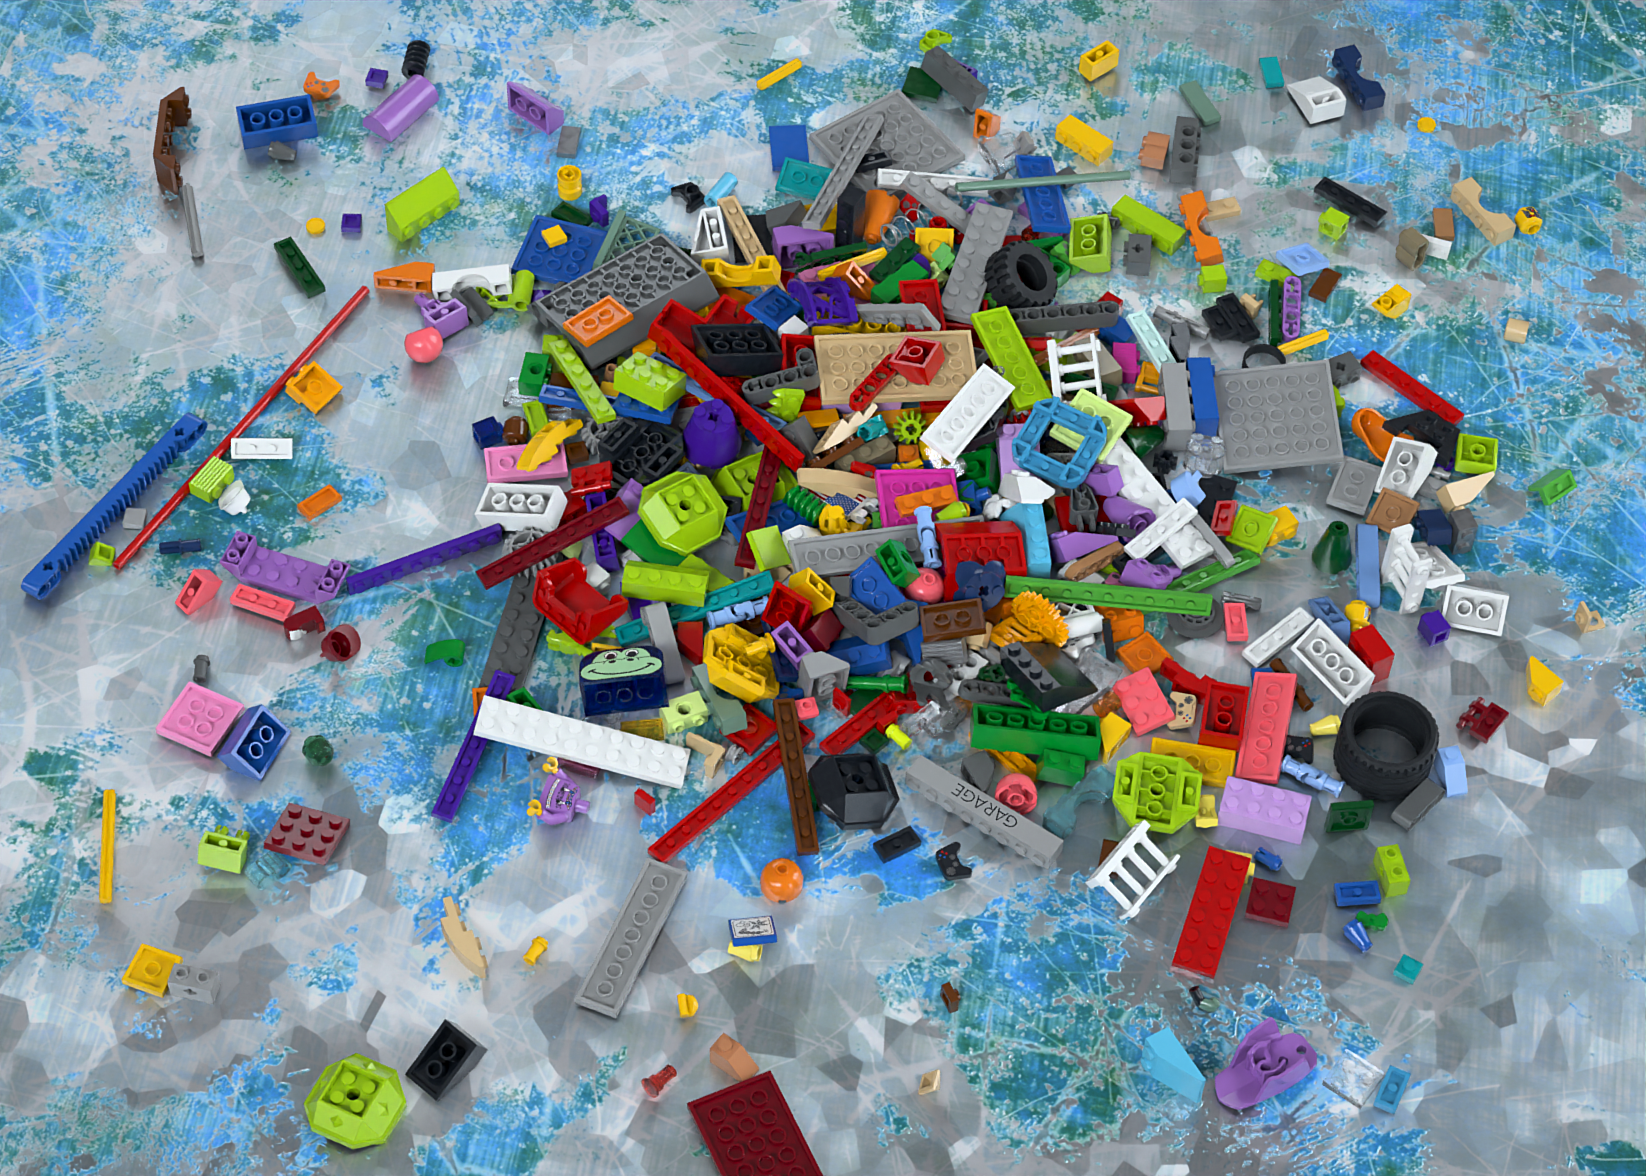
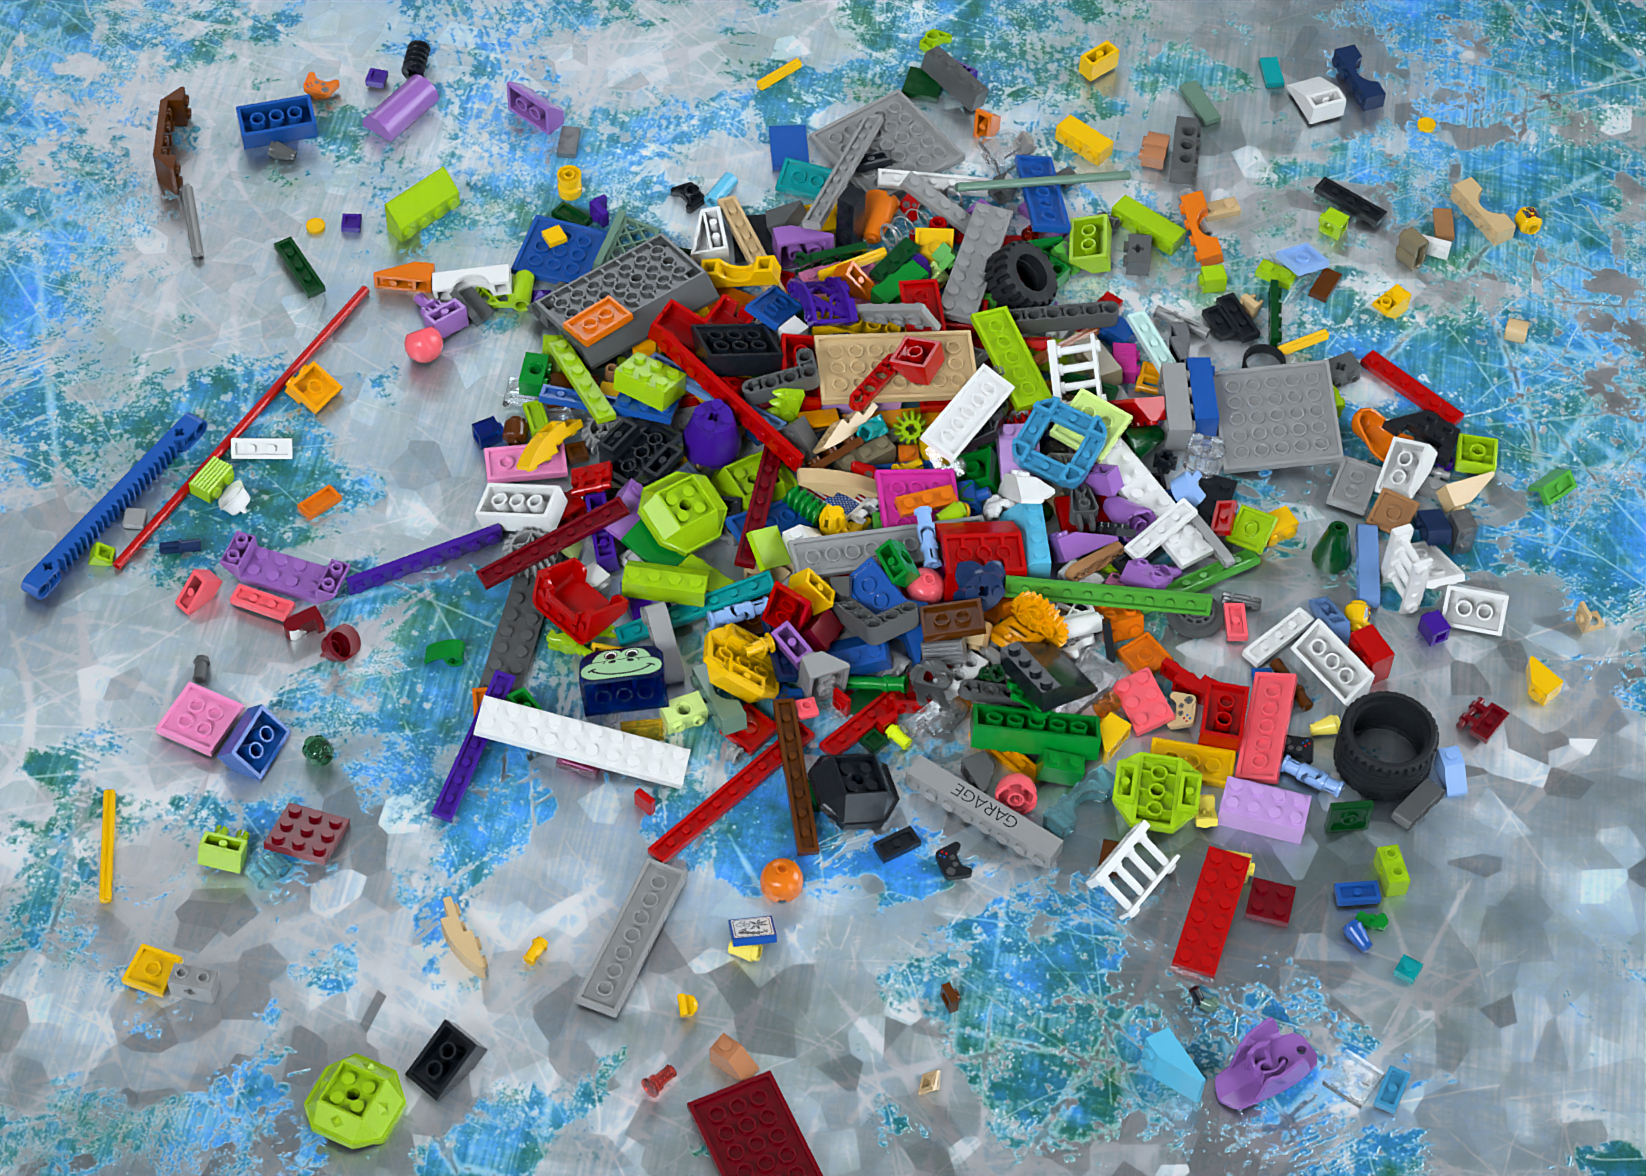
(559, 797): medium lavender torso -> none
(690, 641): red slope -> none
(714, 752): tan bracket -> none
(1268, 859): blue pin -> none
(1293, 309): medium lavender beam -> none

